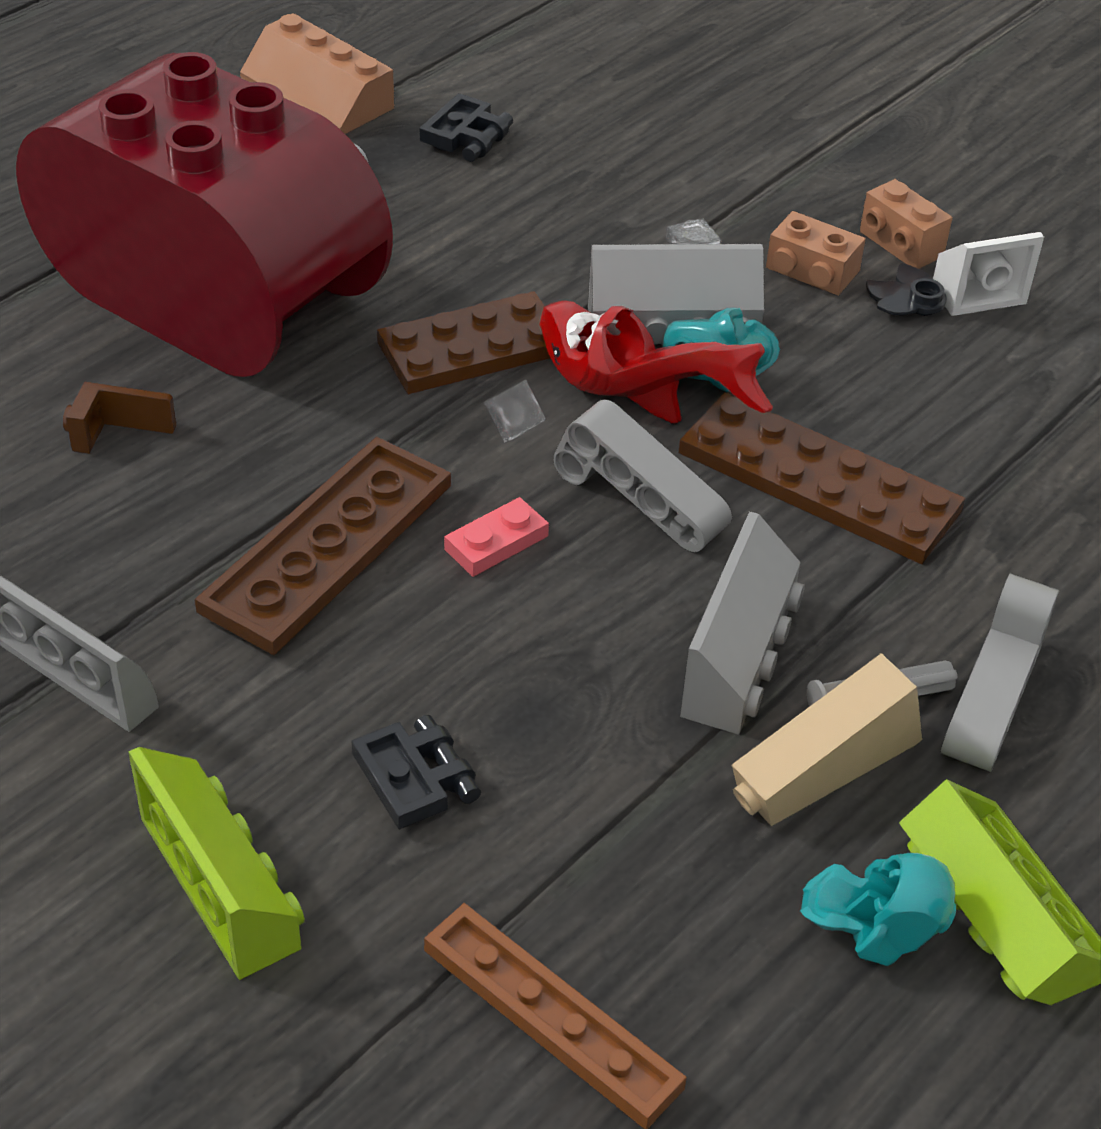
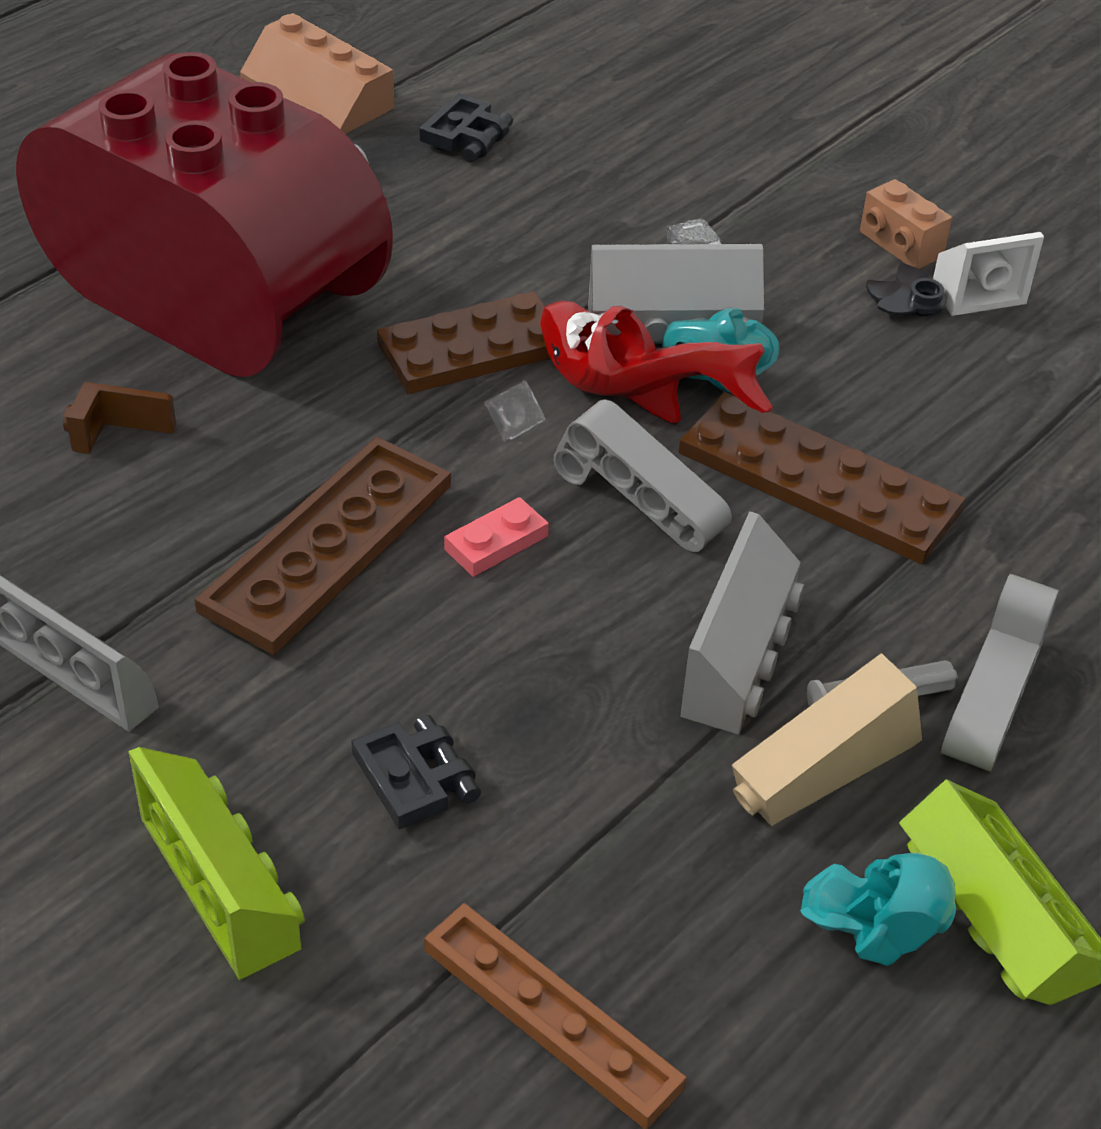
(815, 252): nougat brick -> none

